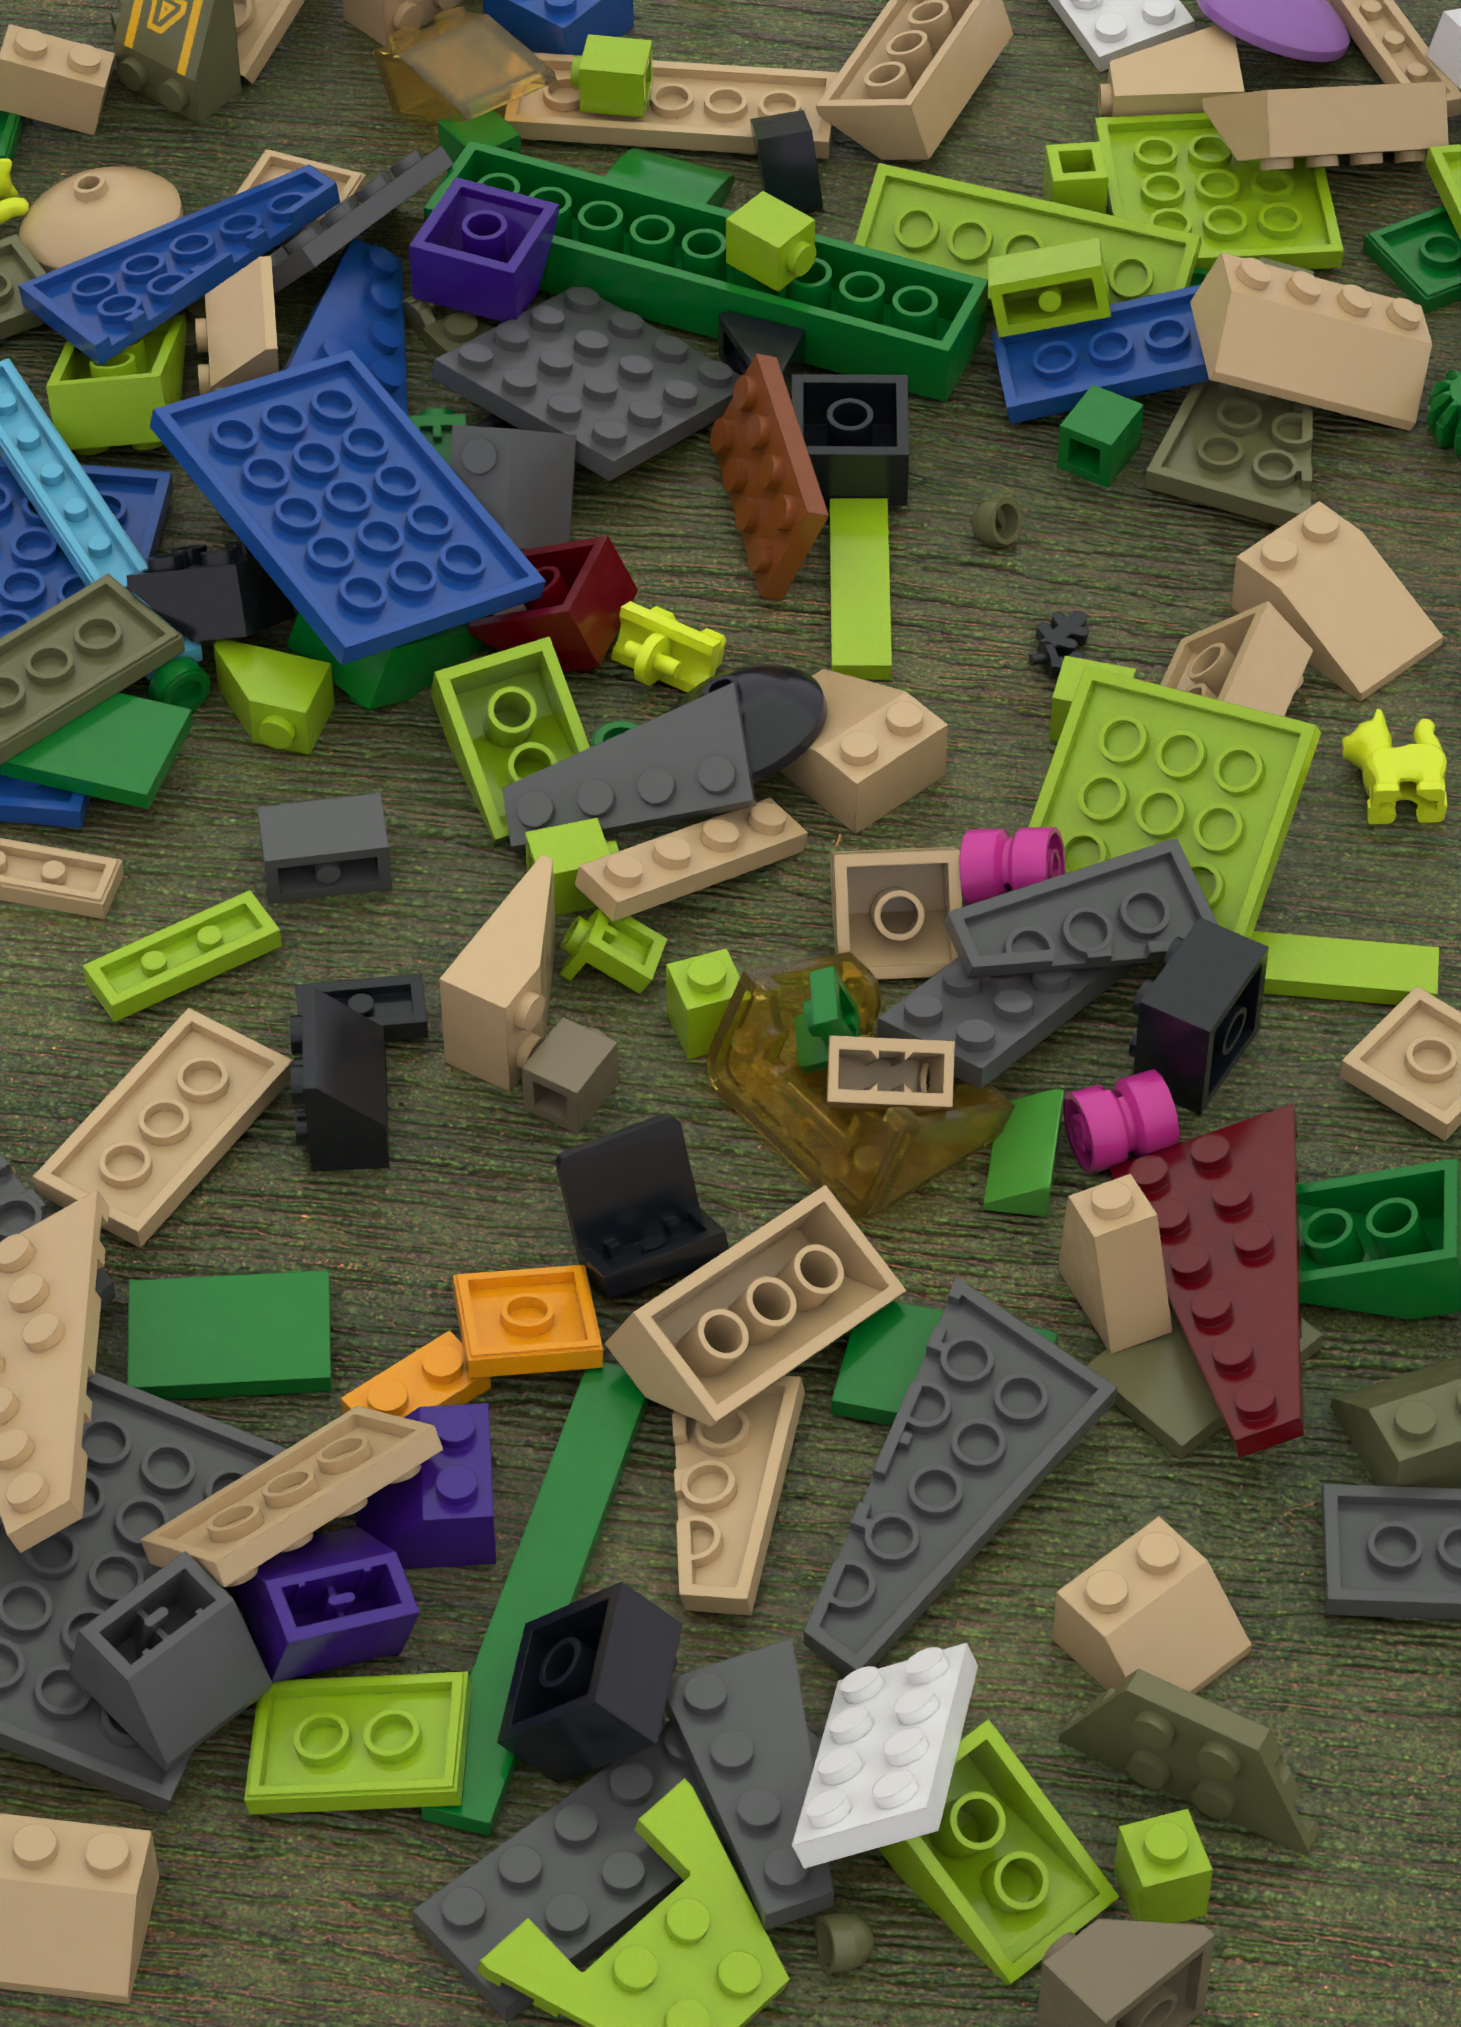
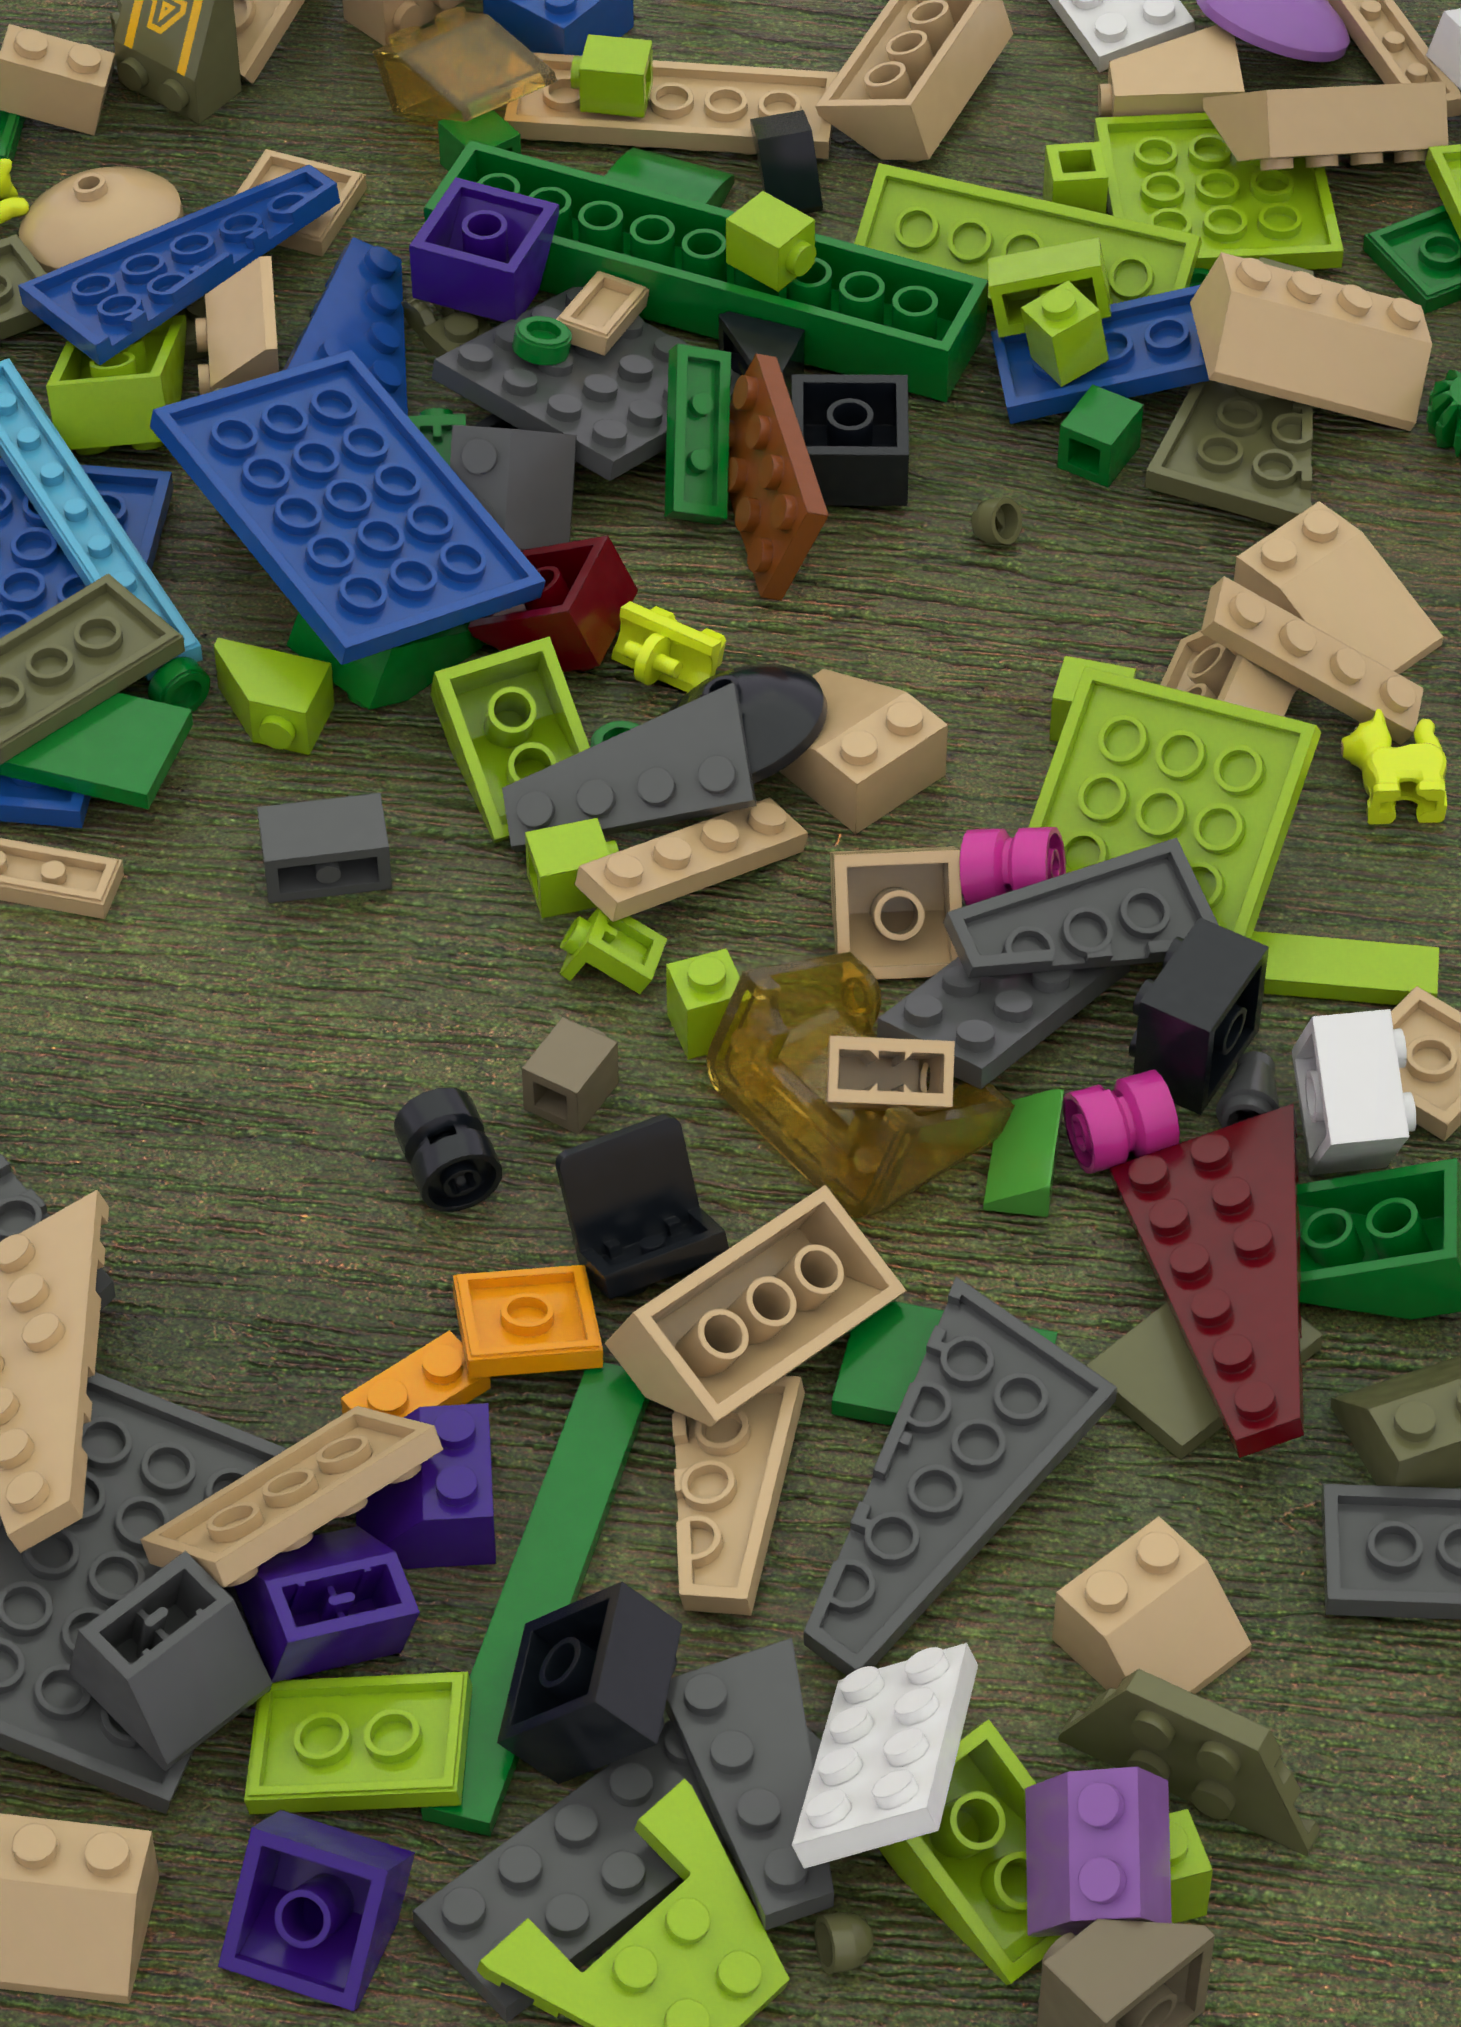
(165, 1125): tan plate -> none
(182, 955): lime plate -> none
(211, 592): black slope -> none
(230, 1335): green tile -> none
(314, 1908): none -> dark purple slope
(340, 1084): black slope -> none
(352, 218): dark grey plate -> none
(389, 1001): black plate -> none
(447, 1149): none -> black wheel
(501, 984): tan slope -> none
(542, 340): none -> green tile
(603, 311): none -> tan tile
(697, 434): none -> green plate
(826, 1014): green bracket -> none
(860, 588): lime tile -> none
(1059, 639): black animal -> none
(1065, 333): none -> lime brick
(1097, 1850): none -> medium lavender slope
(1116, 1263): tan slope -> none
(1249, 1091): none -> dark grey cone
(1310, 658): none -> tan plate
(1352, 1091): none -> white brick

